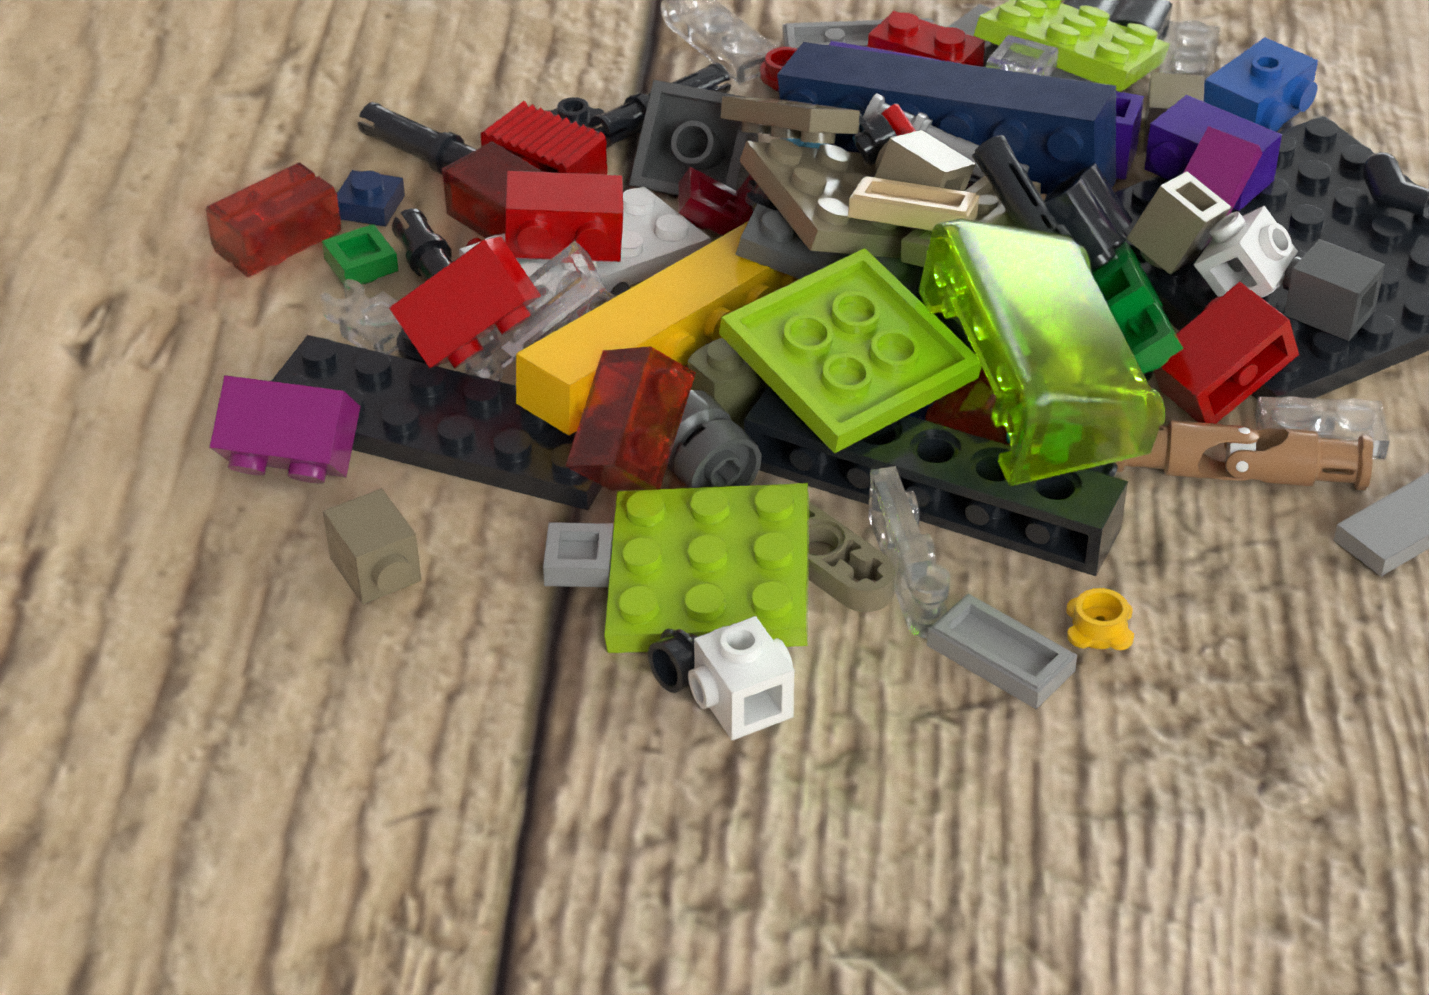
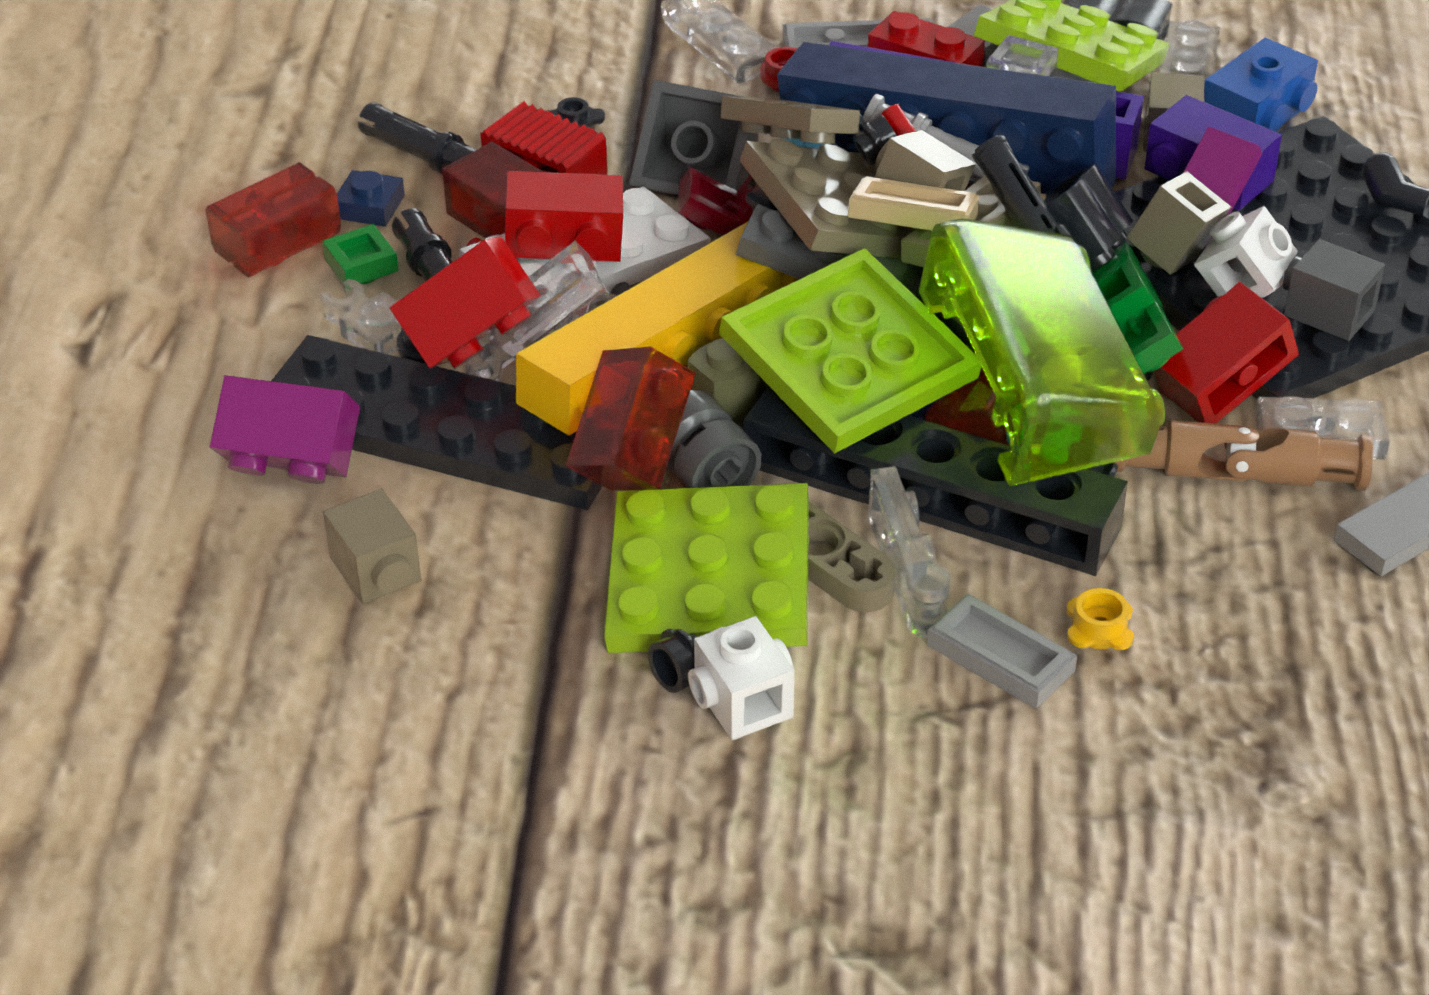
(578, 554): light grey plate -> none
(629, 117): black pin -> none

